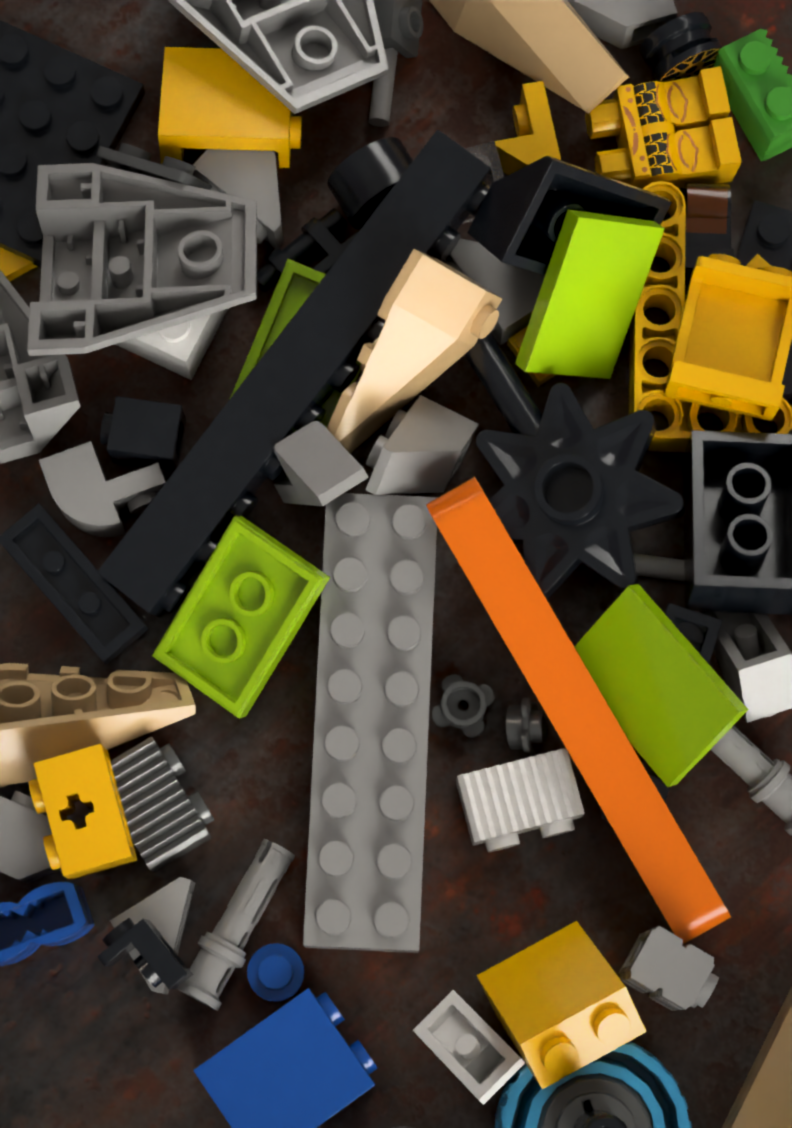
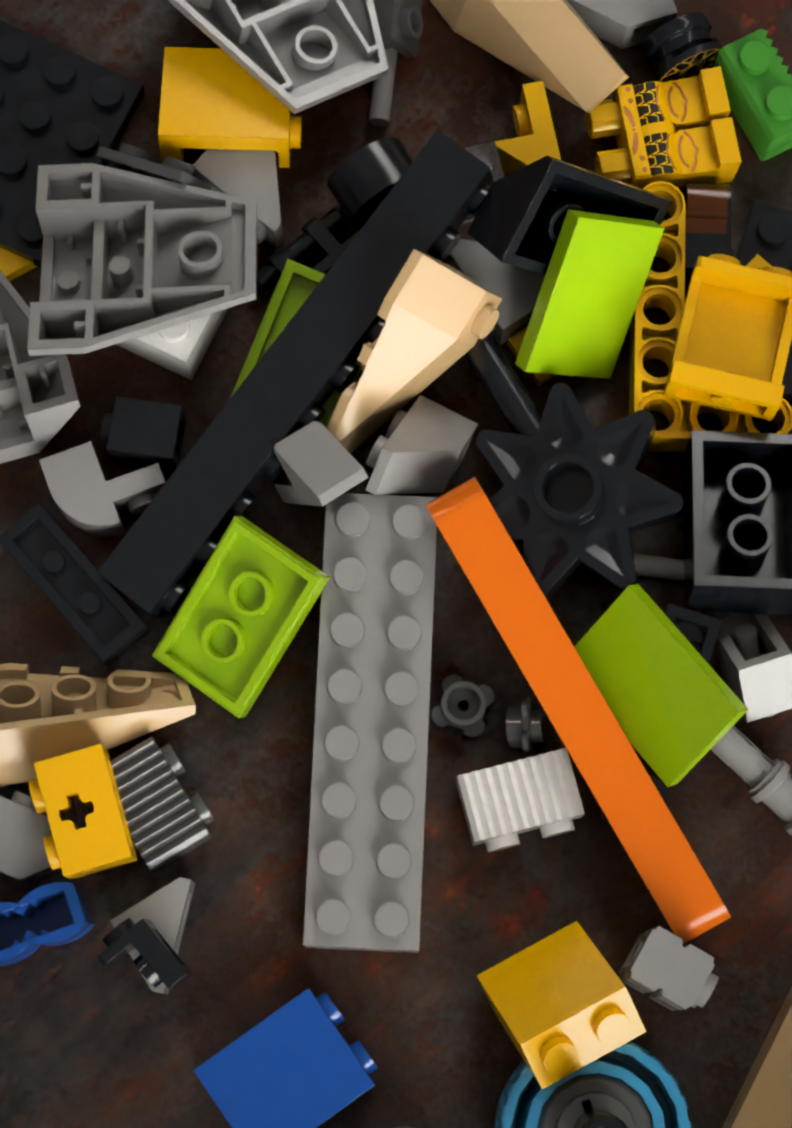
(224, 947): light grey pin -> none
(275, 972): blue plate -> none
(468, 1047): white slope -> none

